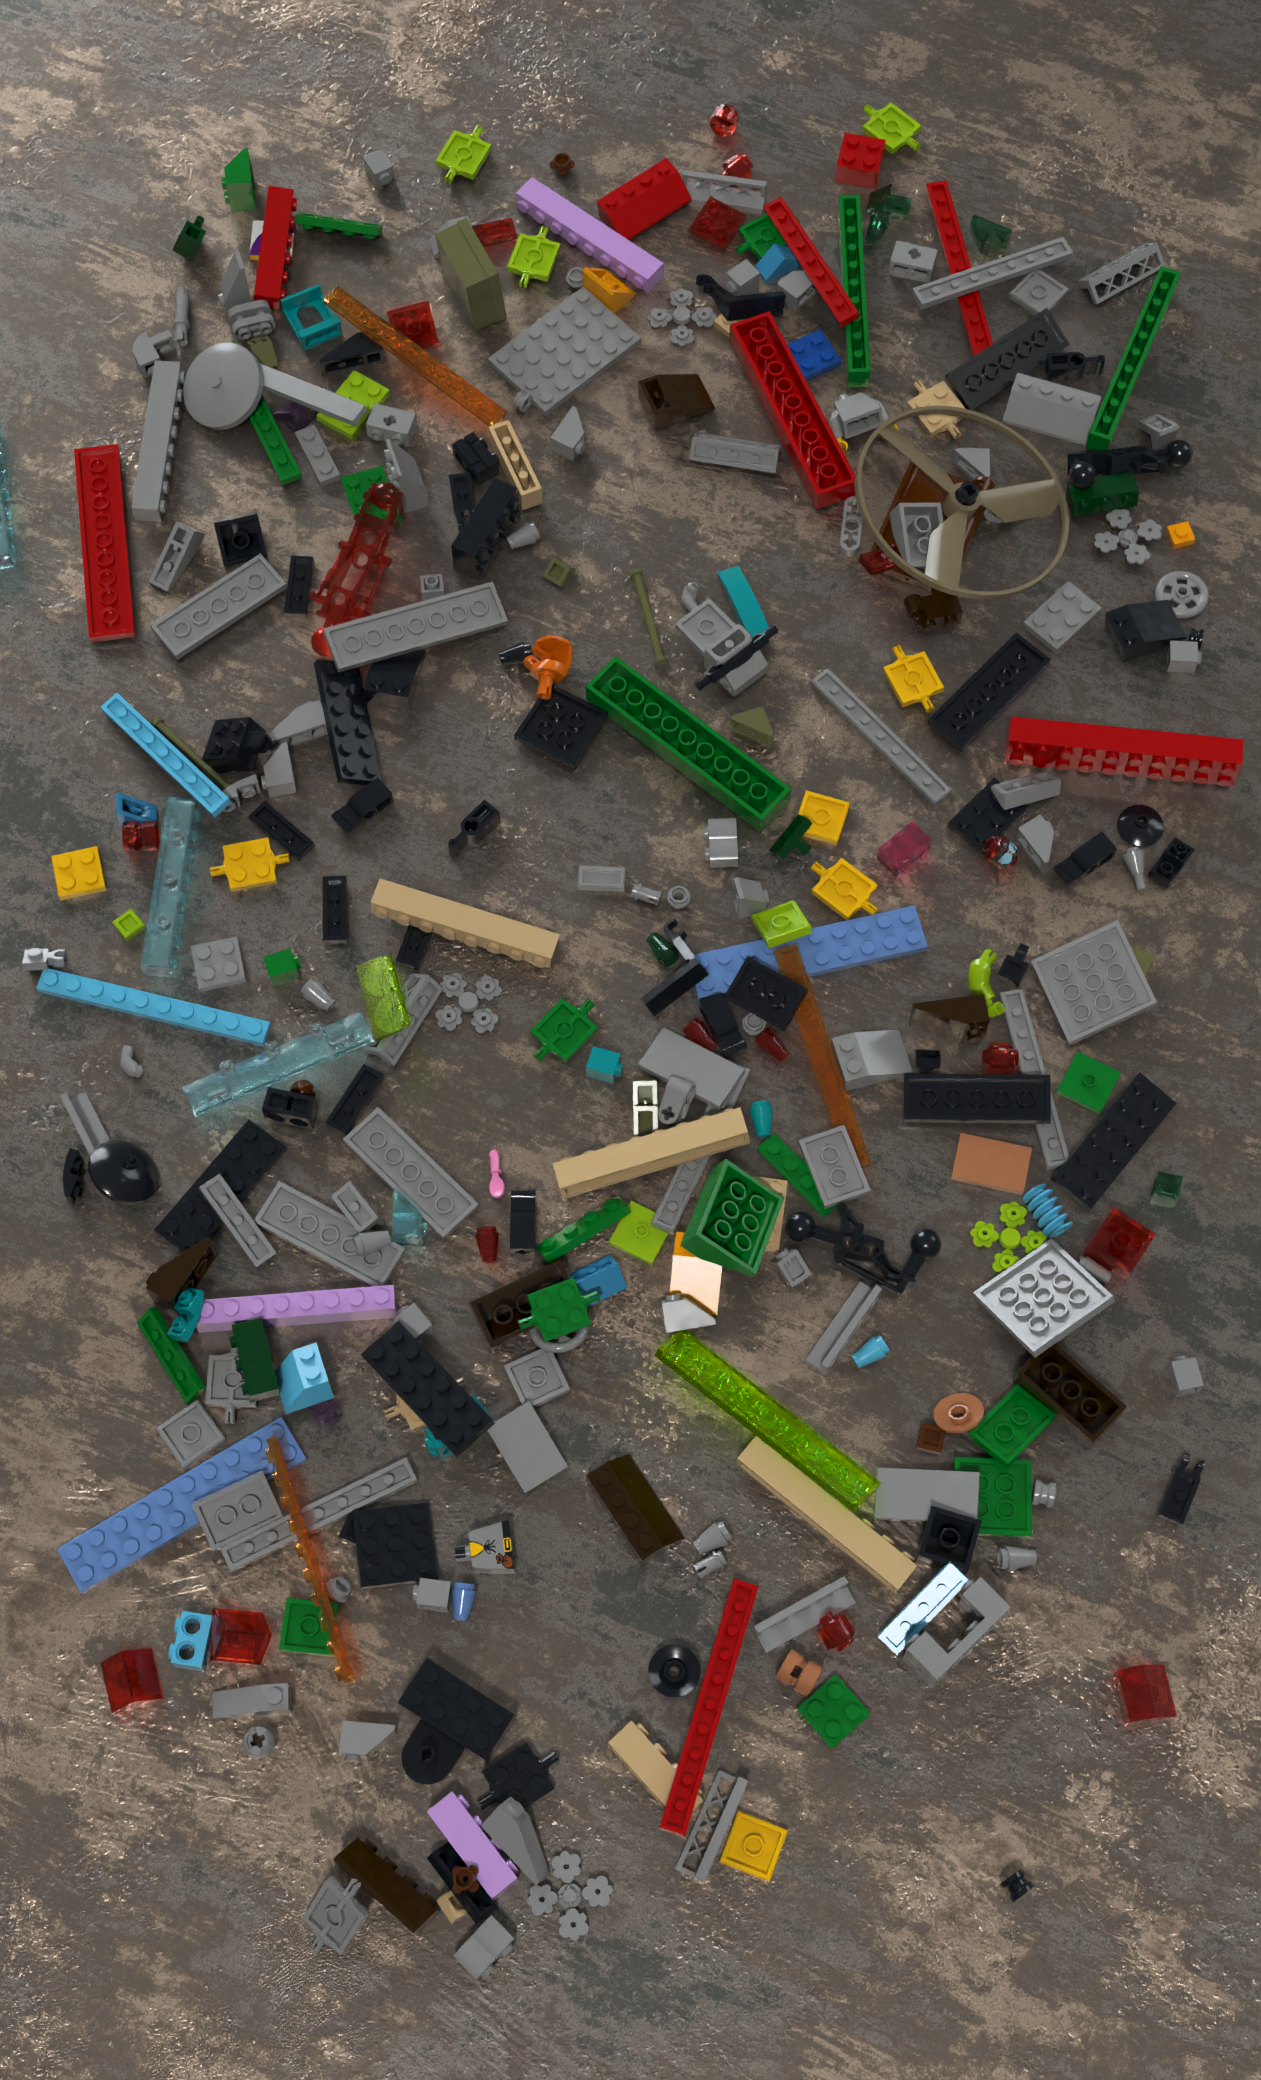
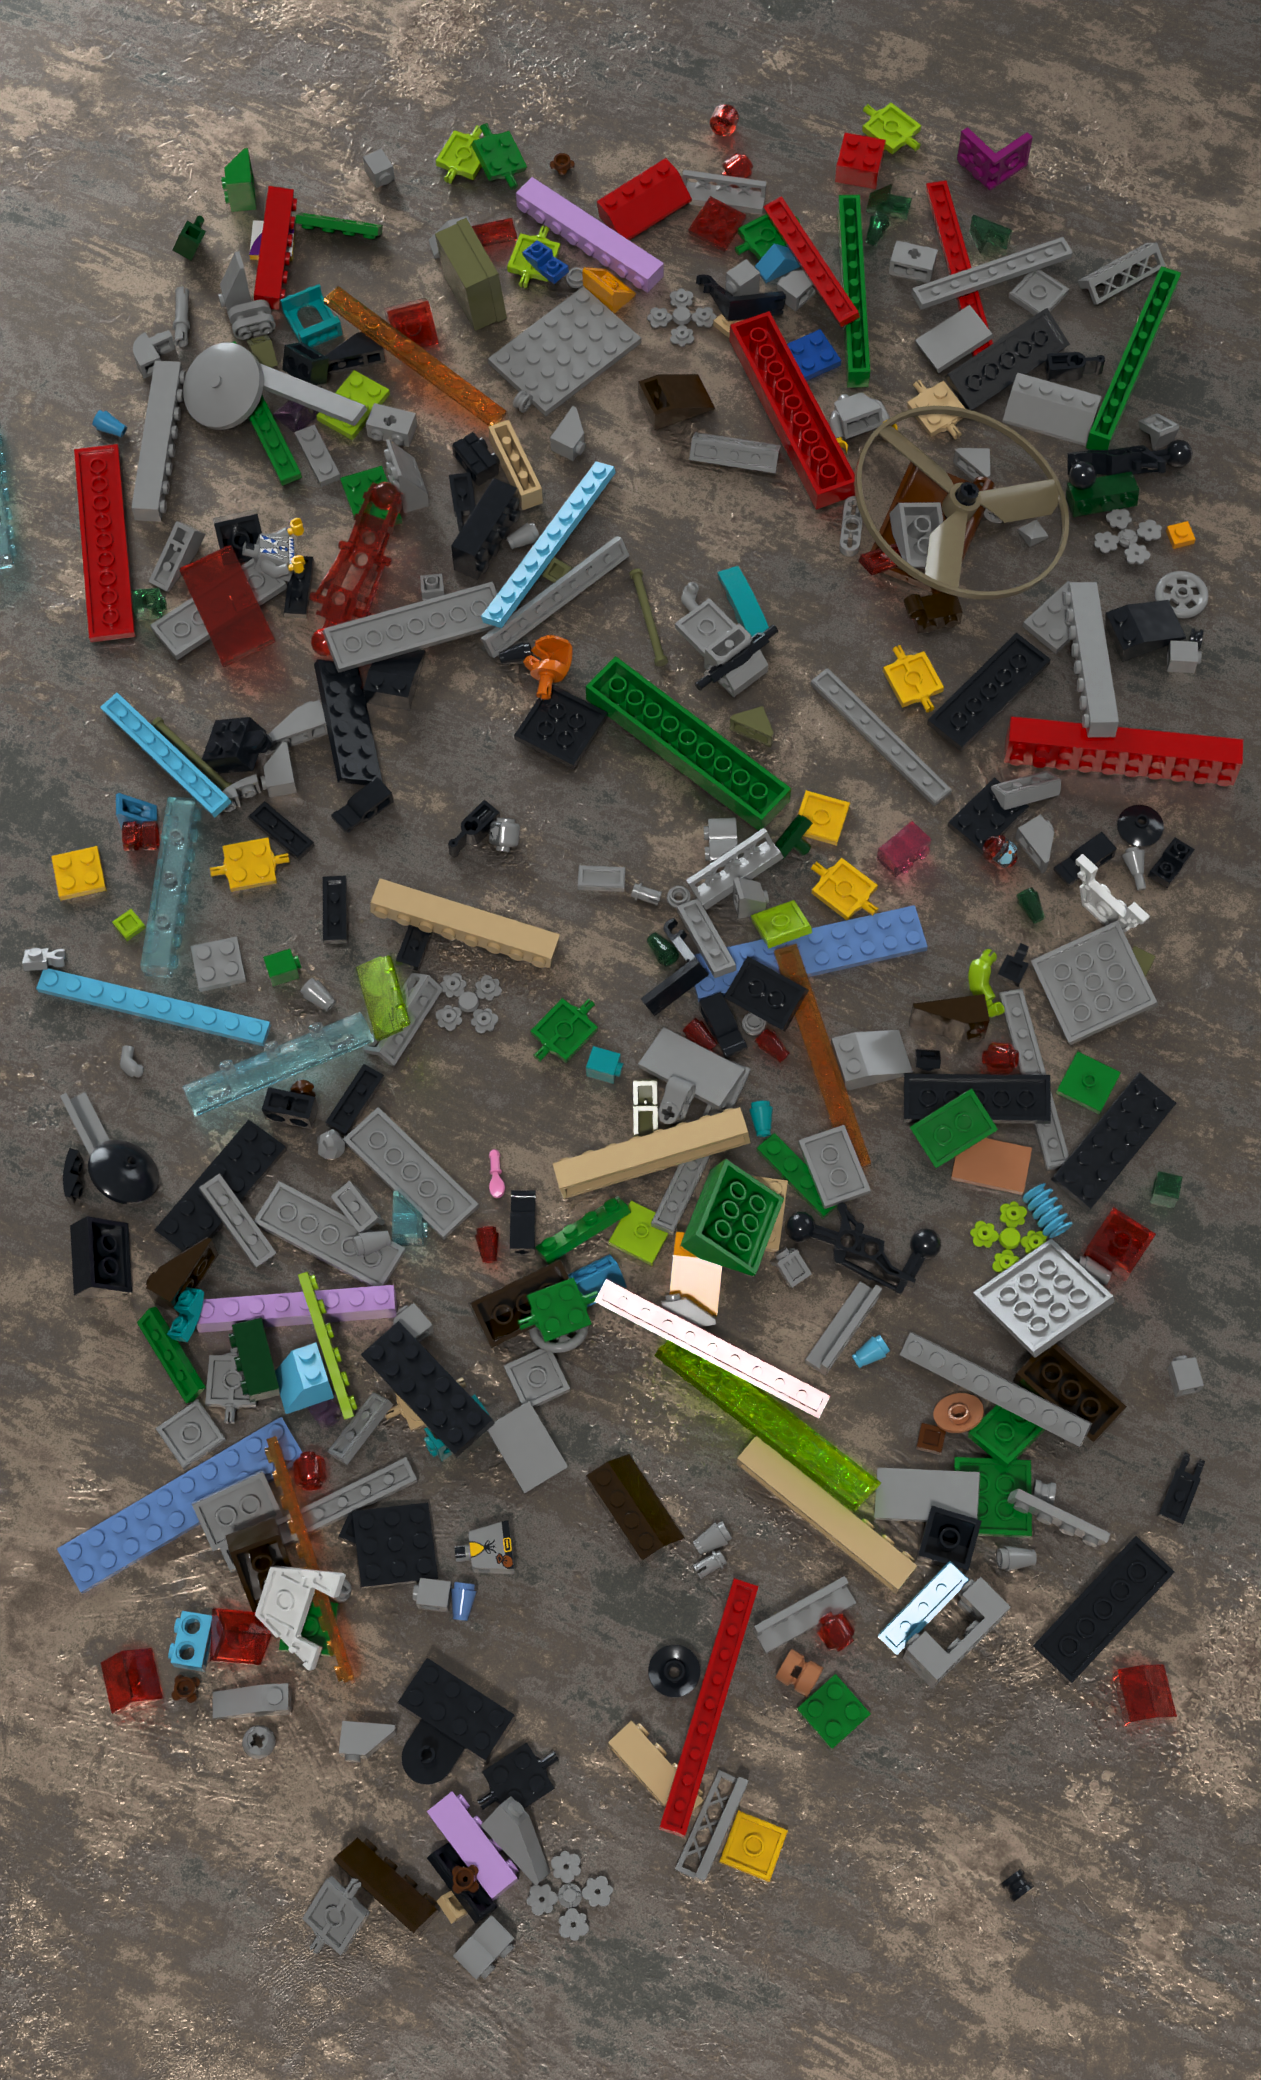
(100, 1258): none -> black slope
(109, 424): none -> dark azure cone
(142, 598): none -> clear green brick
(190, 1694): none -> reddish brown plate
(227, 605): none -> clear red door
(254, 1553): none -> dark brown slope
(276, 552): none -> torso
(287, 1603): none -> white wing
(305, 363): none -> black brick
(310, 1471): none -> clear red head
(330, 1145): none -> light grey rock
(331, 1355): none -> lime plate
(360, 1428): none -> light grey tile
(499, 156): none -> green plate
(504, 834): none -> light grey head
(544, 262): none -> blue slope
(548, 544): none -> medium azure plate
(555, 596): none -> light grey plate
(706, 938): none -> light grey plate
(712, 1348): none -> plate
(754, 861): none -> light grey fence
(953, 1128): none -> green plate
(954, 339): none -> light grey tile
(989, 166): none -> magenta bracket
(996, 1389): none -> light grey plate
(1031, 905): none -> clear green cone
(1033, 533): none -> light grey slope
(1050, 1514): none -> light grey plate
(1092, 660): none -> light grey brick
(1102, 904): none -> white wing
(1103, 1610): none -> black plate

